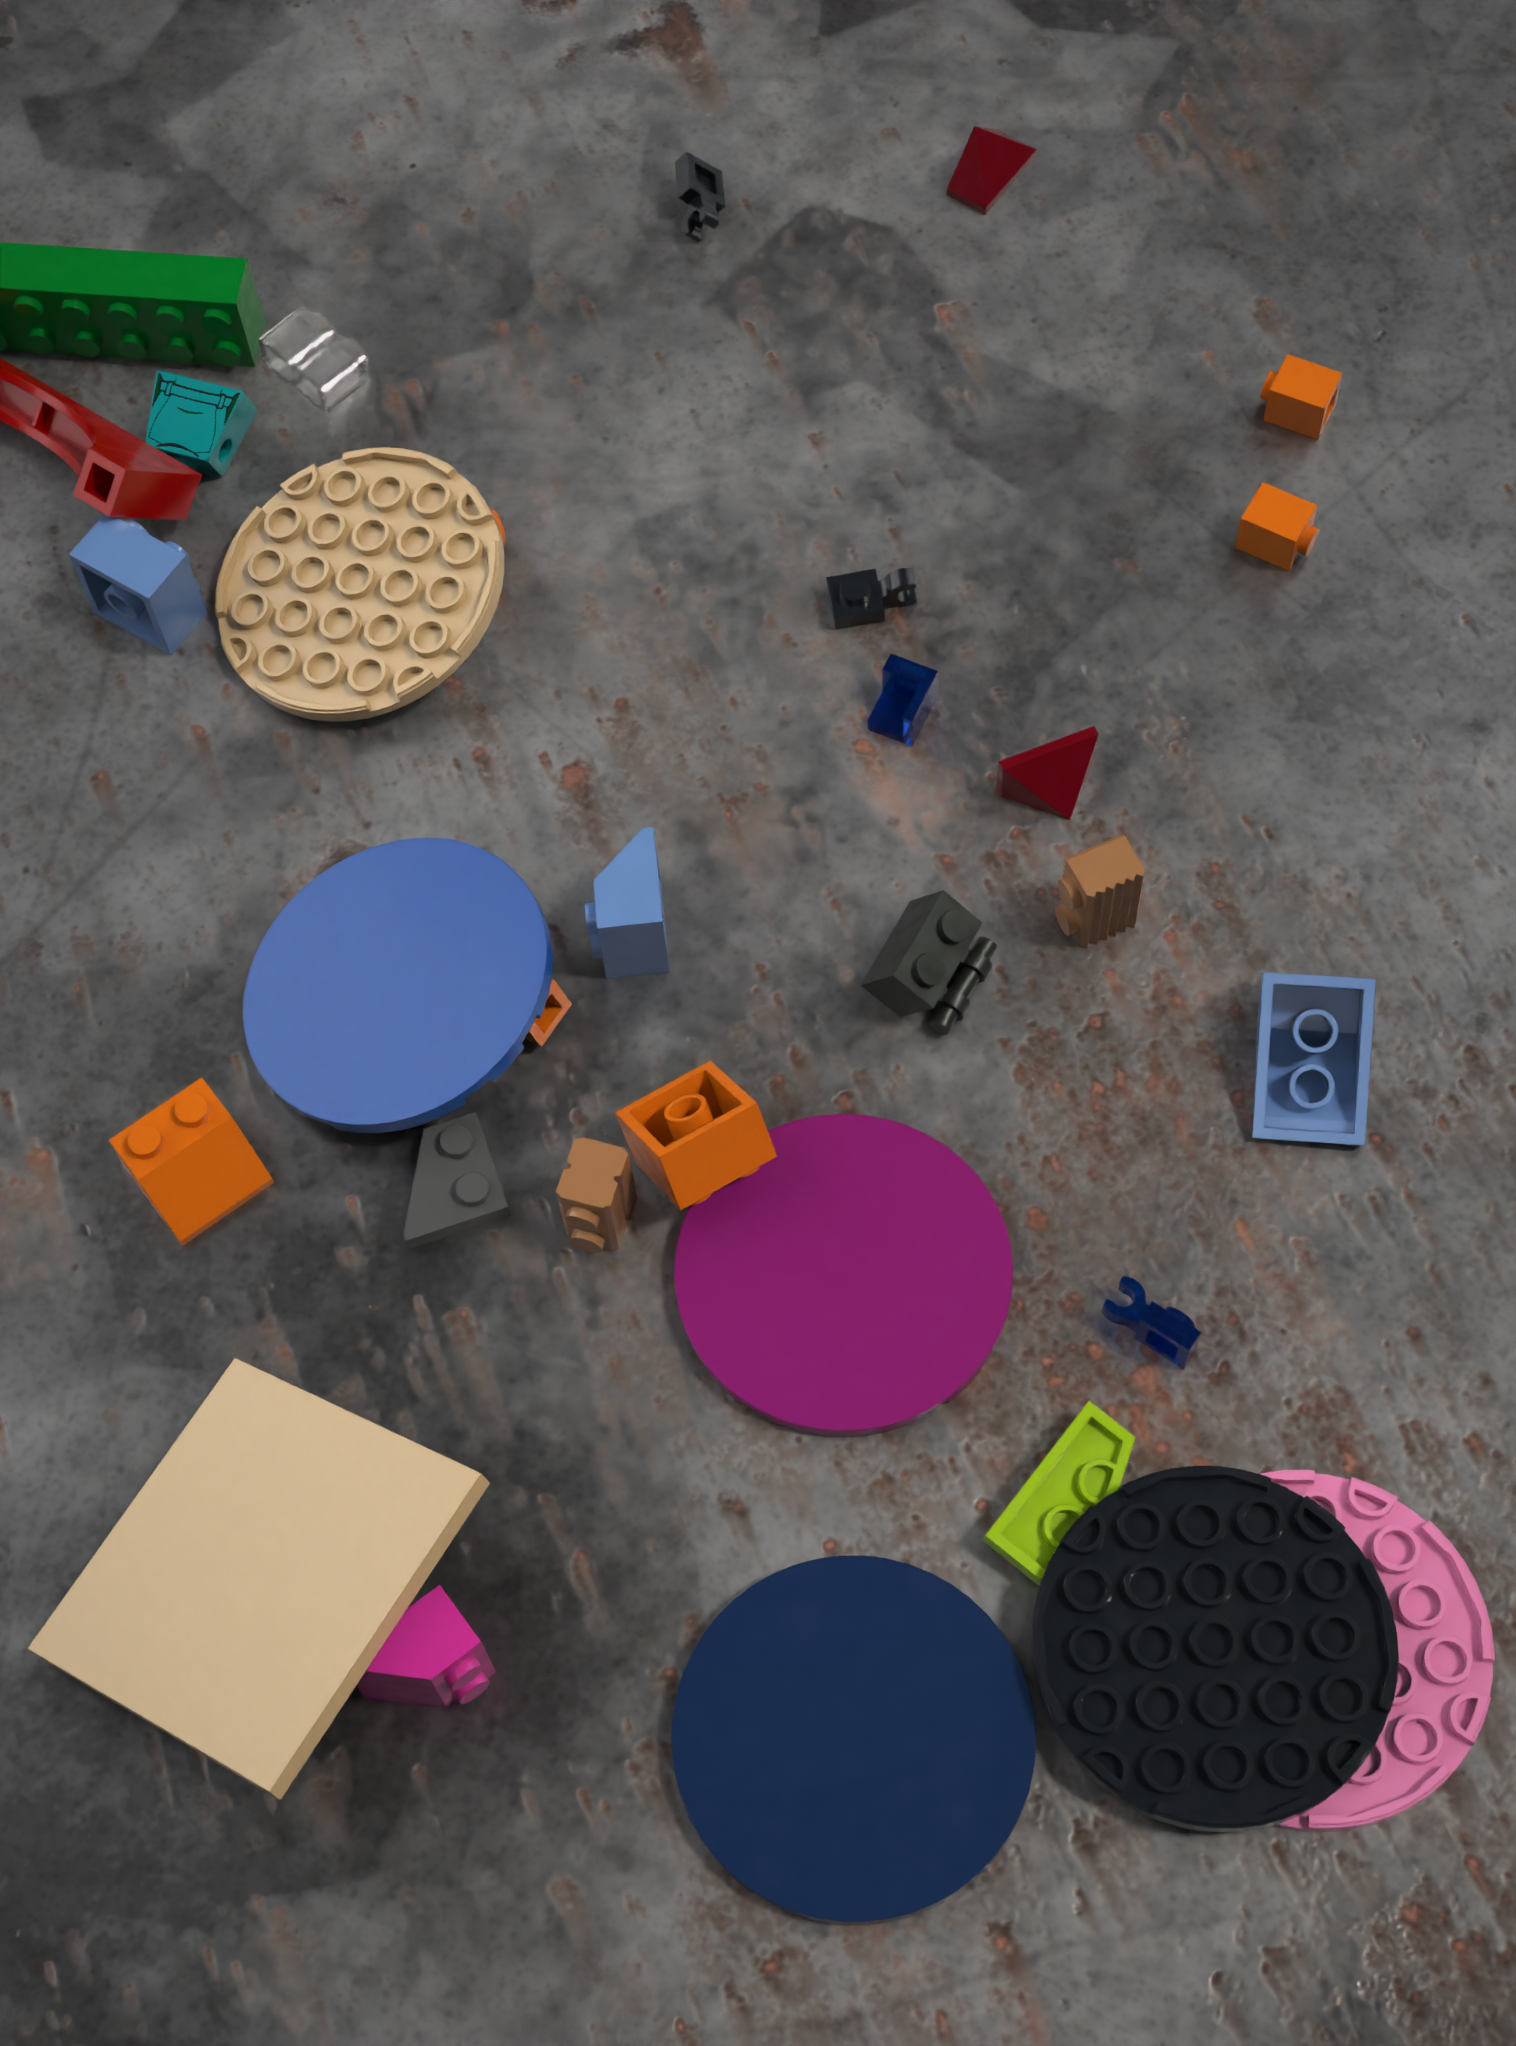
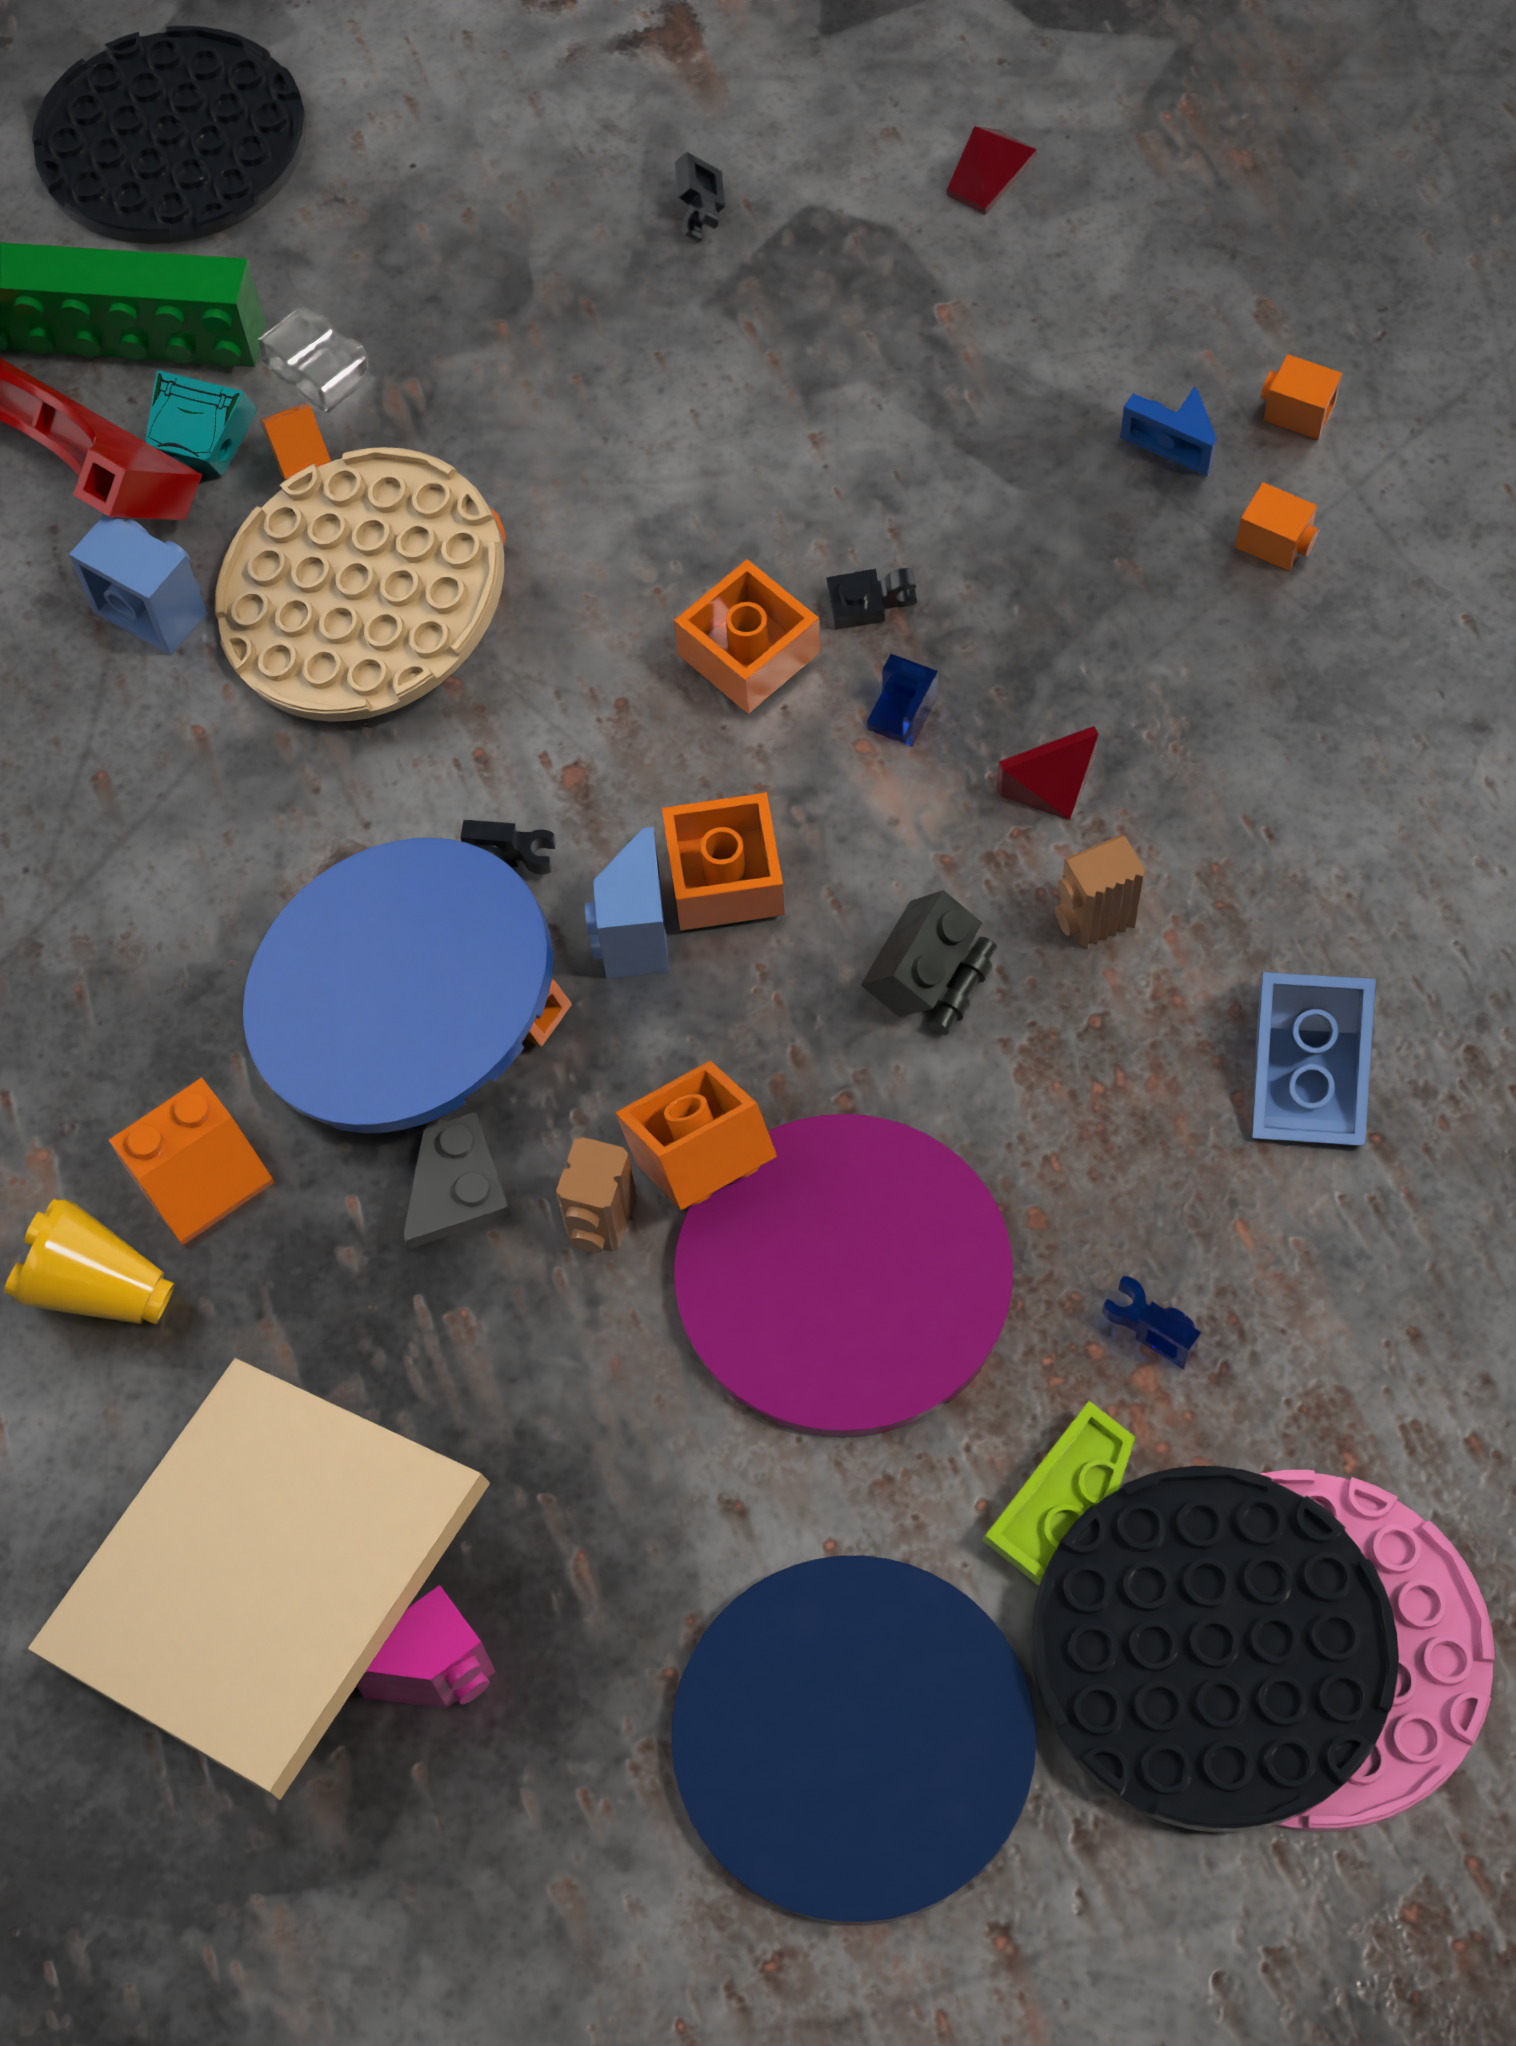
(86, 1270): none -> yellow cone
(169, 135): none -> black tile
(295, 439): none -> orange brick
(509, 844): none -> black plate
(723, 861): none -> orange brick
(747, 636): none -> orange brick
(1178, 436): none -> blue slope

